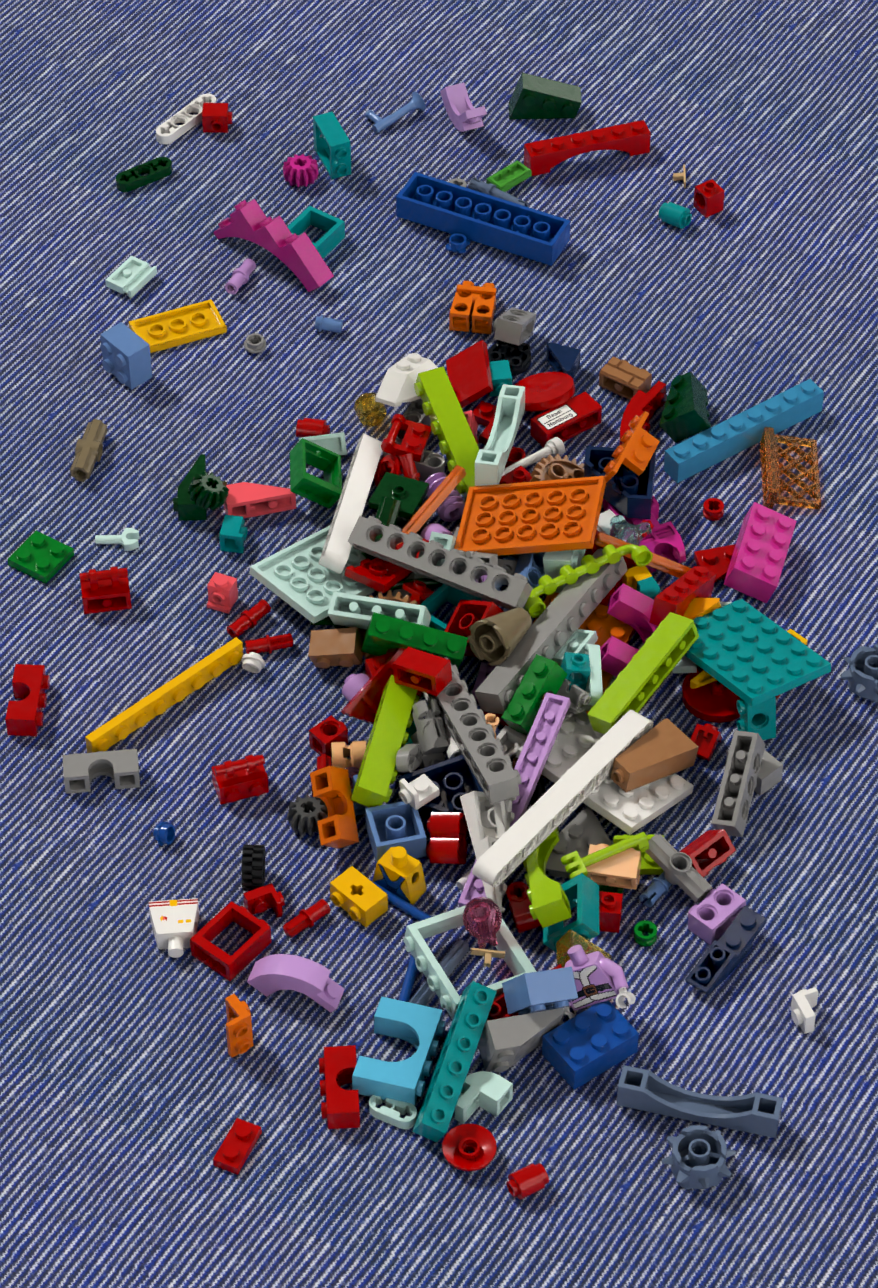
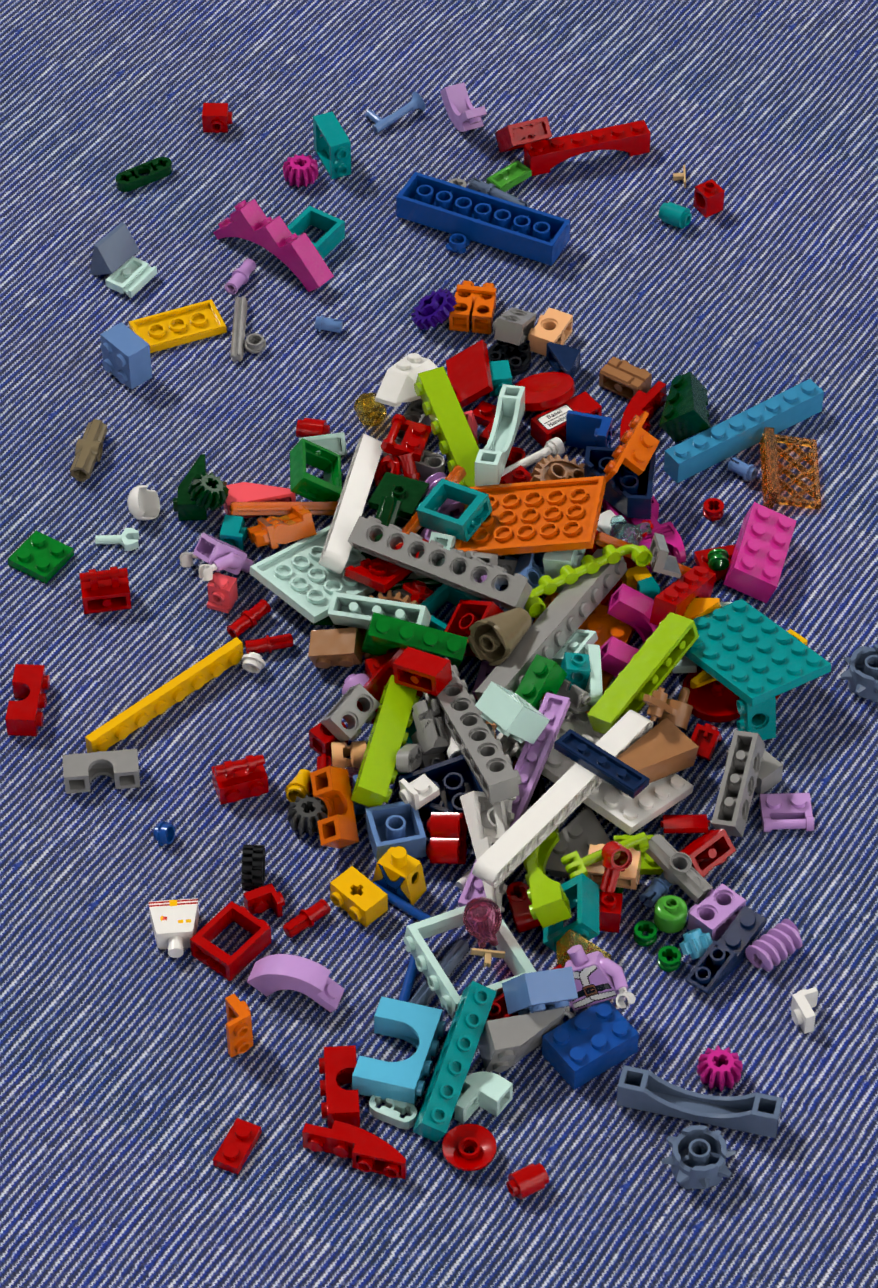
(113, 251): none -> sand blue slope
(143, 503): none -> white hair
(169, 132): white beam -> none
(218, 556): none -> lavender torso
(238, 329): none -> light grey axle
(280, 508): none -> orange axle
(283, 529): none -> orange hips
(299, 786): none -> yellow cone
(348, 710): none -> light grey brick
(367, 1150): none -> red slope
(433, 309): none -> dark purple gear
(467, 523): none -> teal window
(511, 714): none -> light aqua brick
(521, 133): none -> red window
(544, 99): dark green wedge -> none
(551, 327): none -> light nougat brick
(588, 430): none -> blue bracket
(601, 763): none -> dark blue tile
(612, 866): none -> red axle
(661, 561): none -> light grey panel
(669, 966): none -> green bush
(670, 914): none -> bright green head
(675, 710): none -> medium nougat piece
(685, 823): none -> red piece
(695, 943): none -> medium azure gear
(718, 559): none -> green bush
(719, 1068): none -> dark pink gear
(747, 471): none -> medium blue pin
(774, 945): none -> lavender piece
(787, 810): none -> lavender plate

